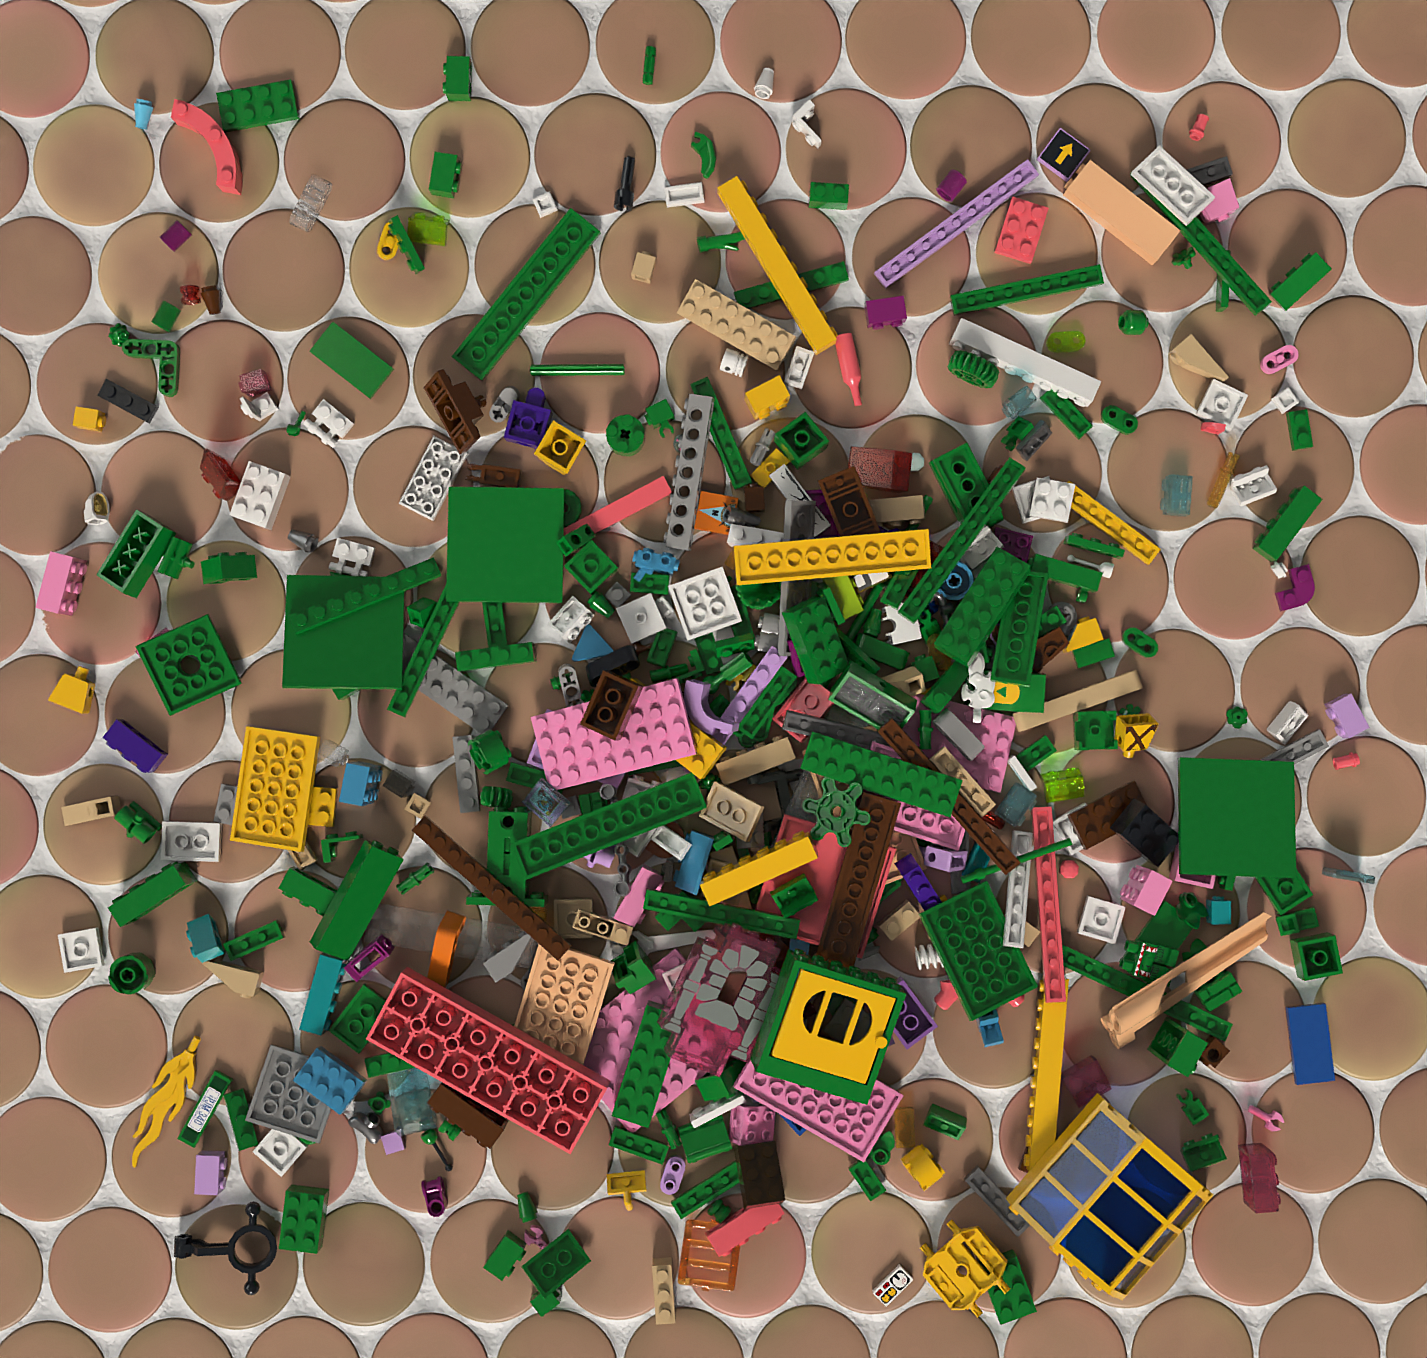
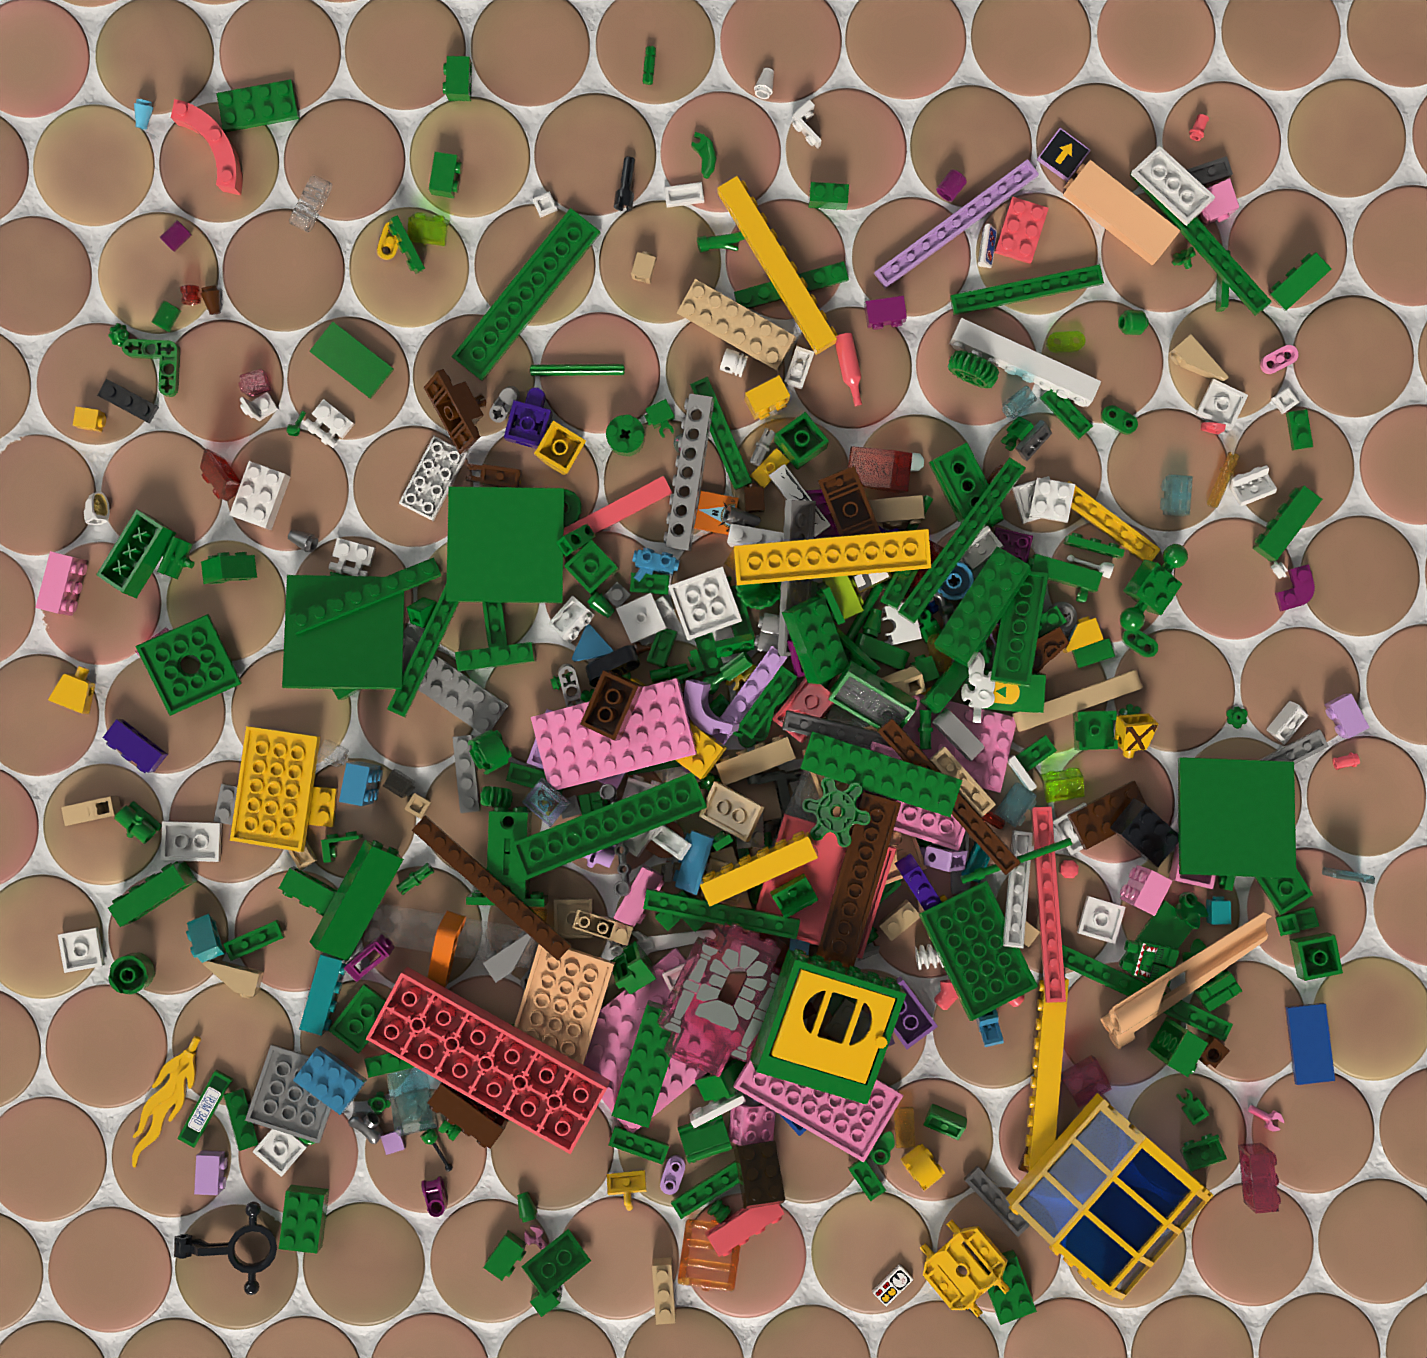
(668, 1129): green pin -> none
(987, 246): none -> white slope
(1153, 587): none -> green brick

